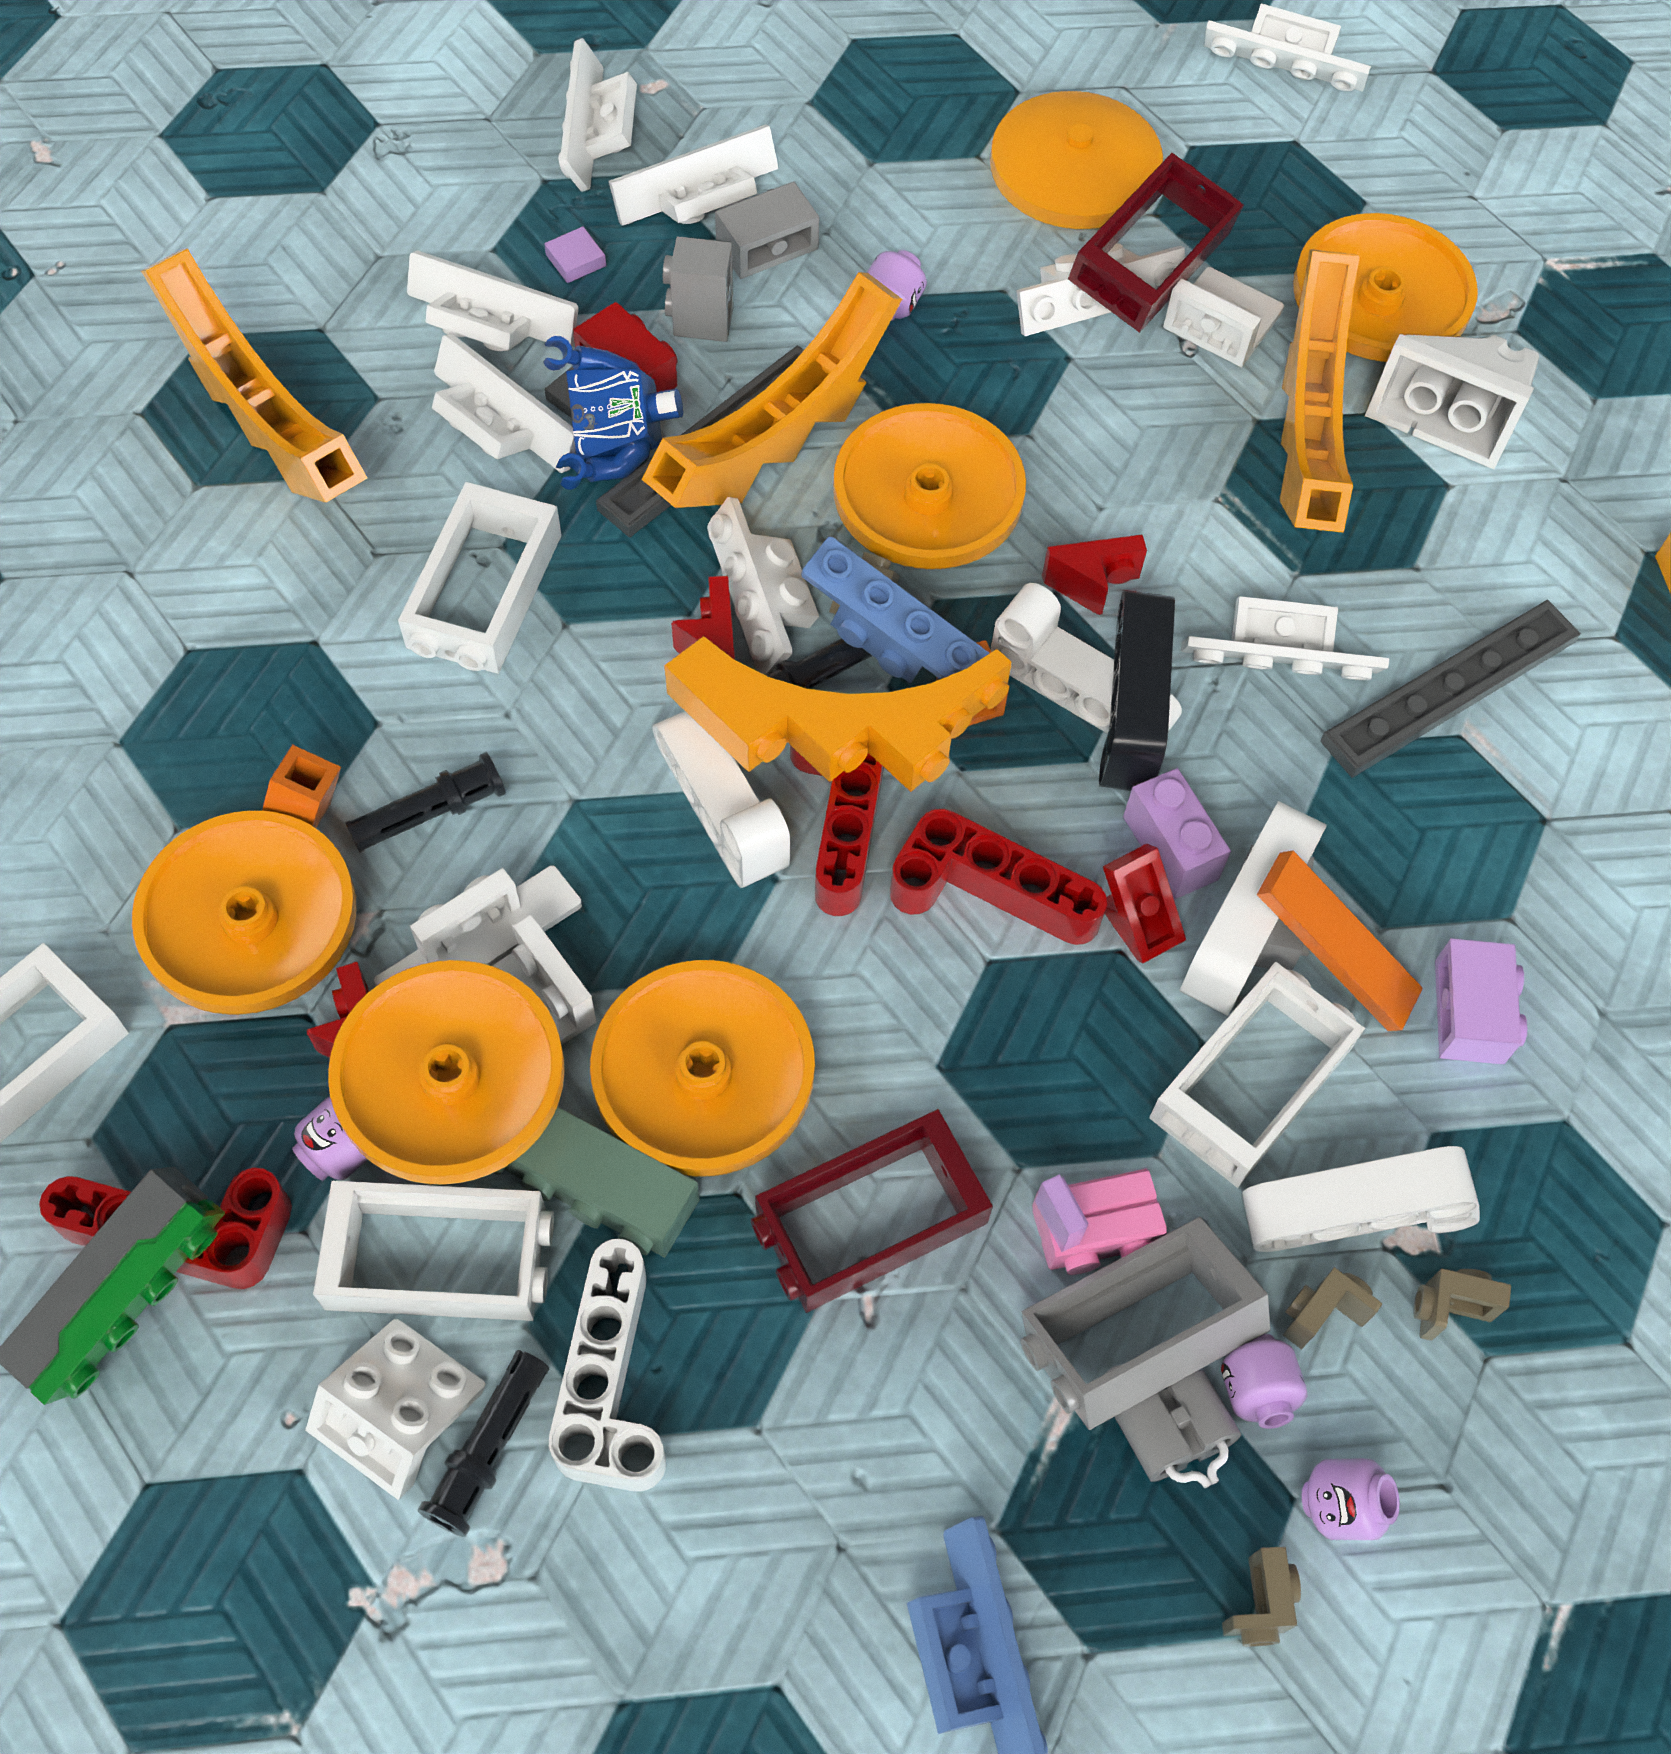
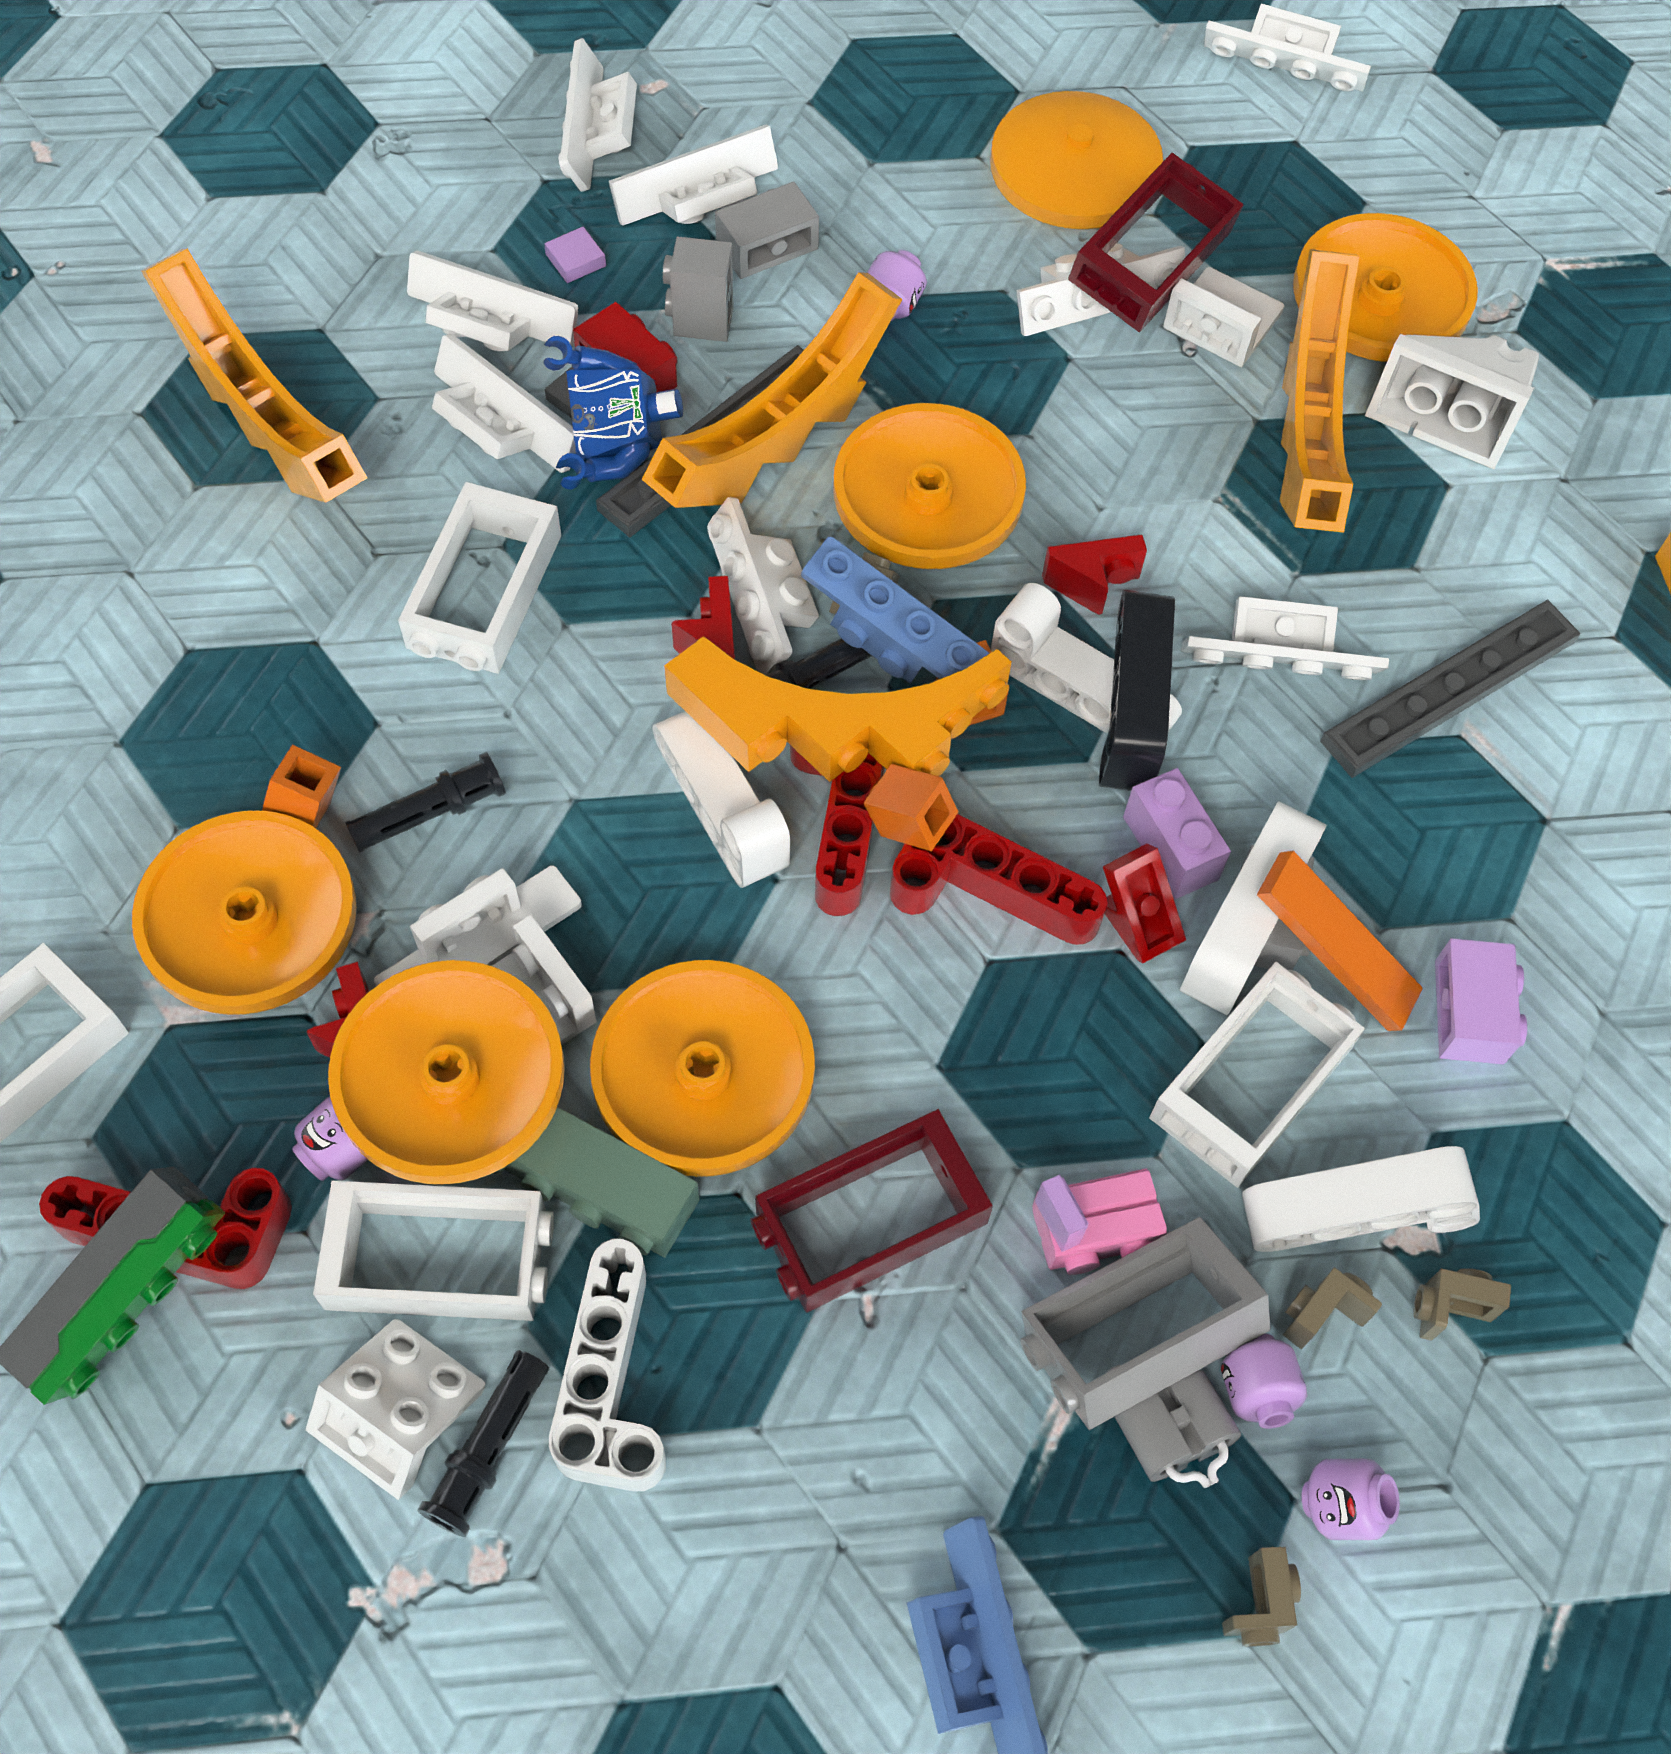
(911, 807): none -> orange brick

